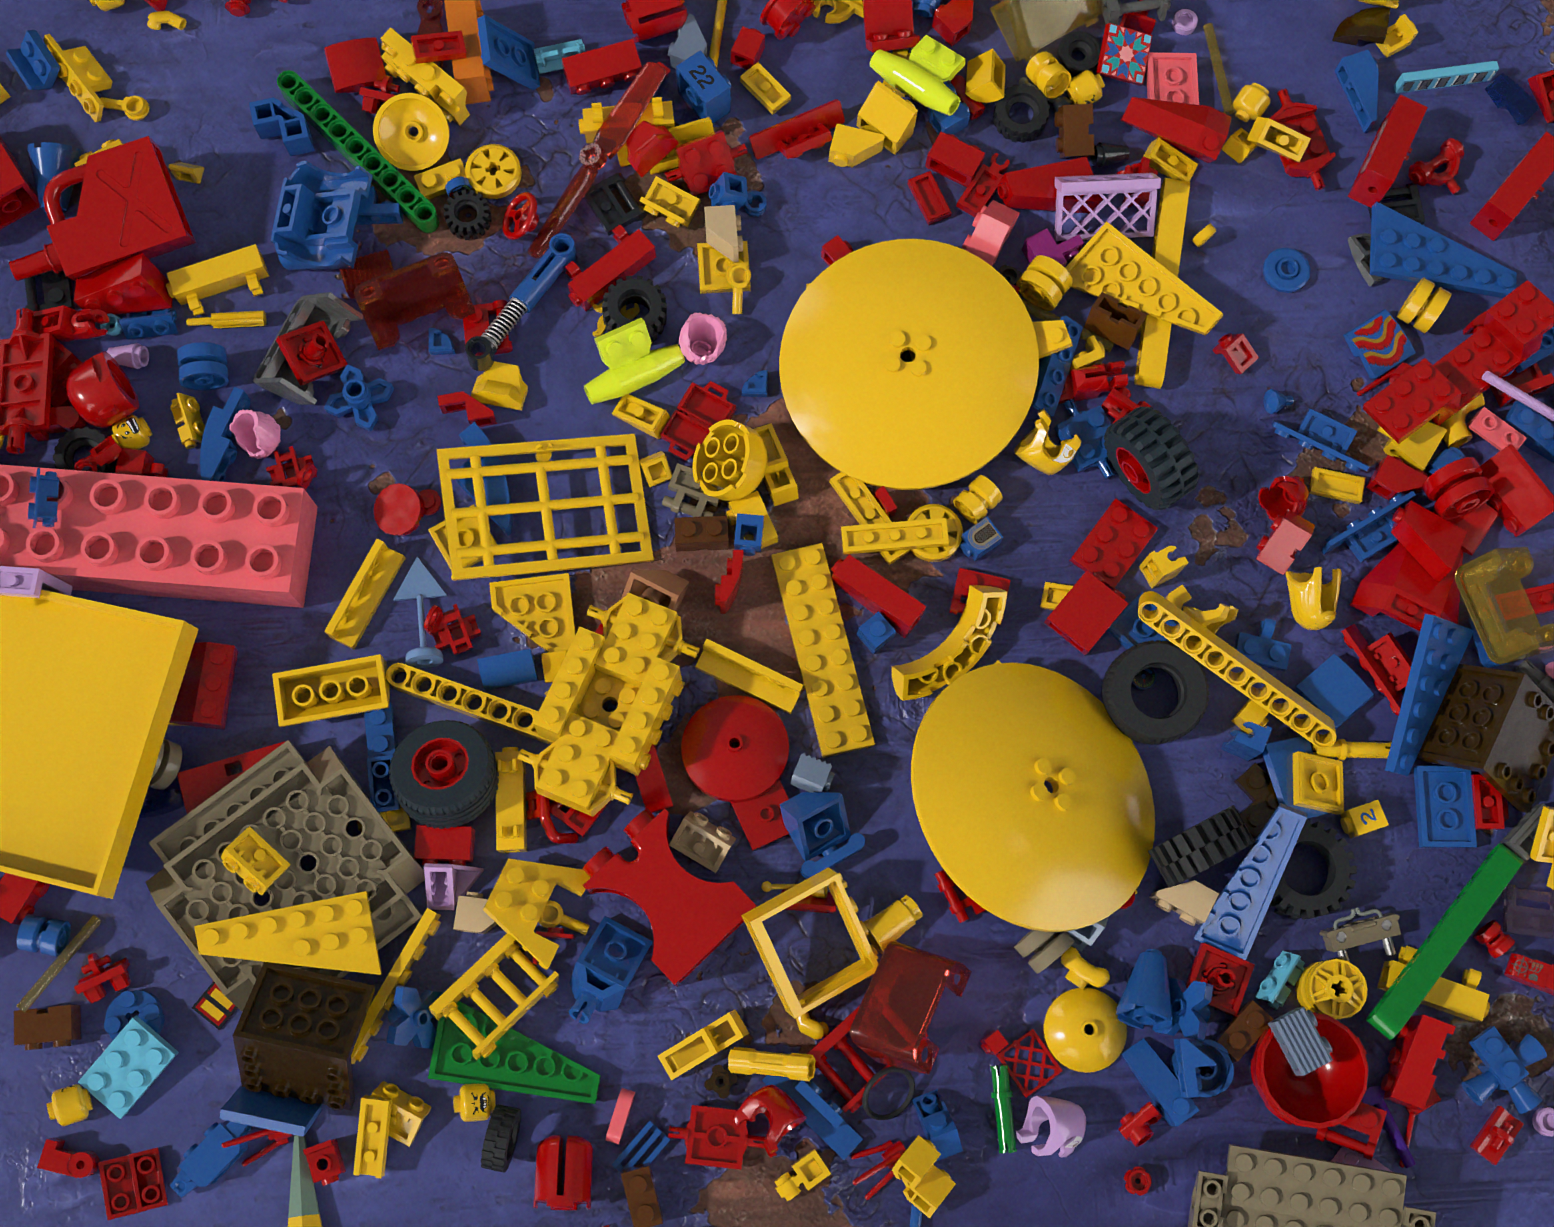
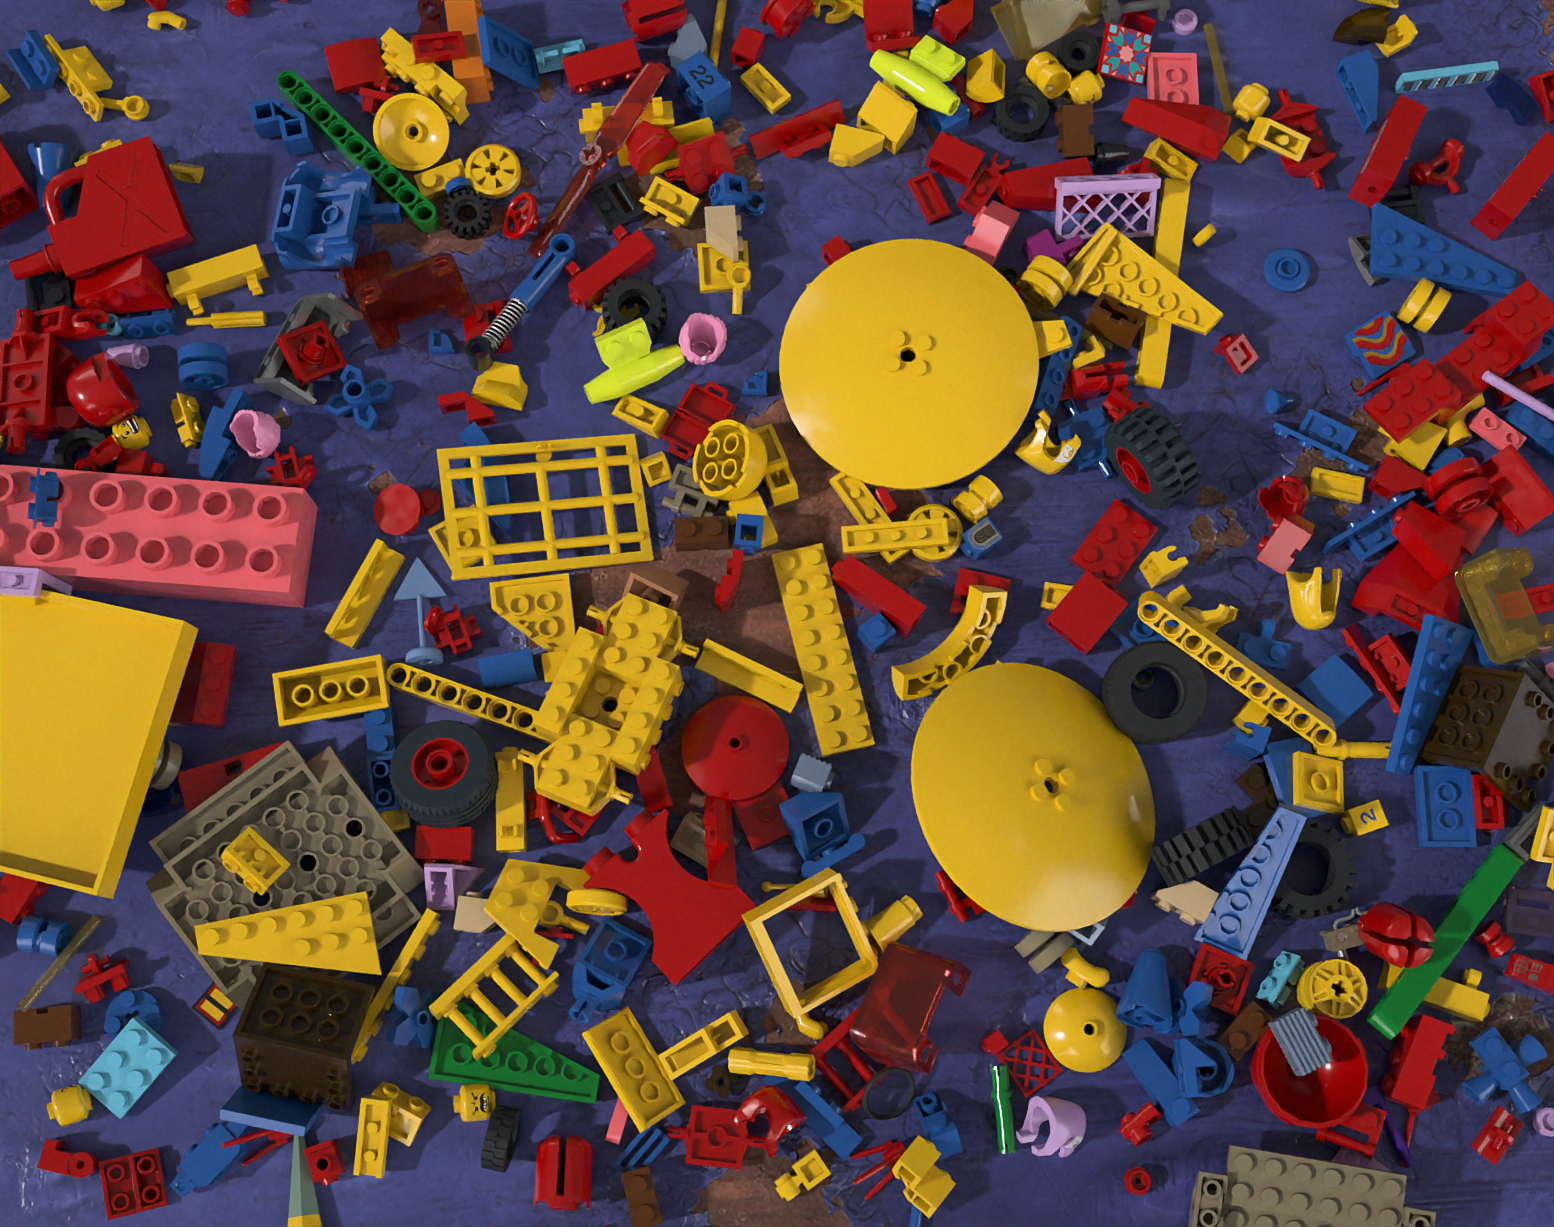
(597, 902): none -> yellow wheel
(633, 1069): none -> yellow tile
(719, 842): none -> red bracket
(1092, 261): none -> yellow bar
(1396, 935): none -> red cylinder

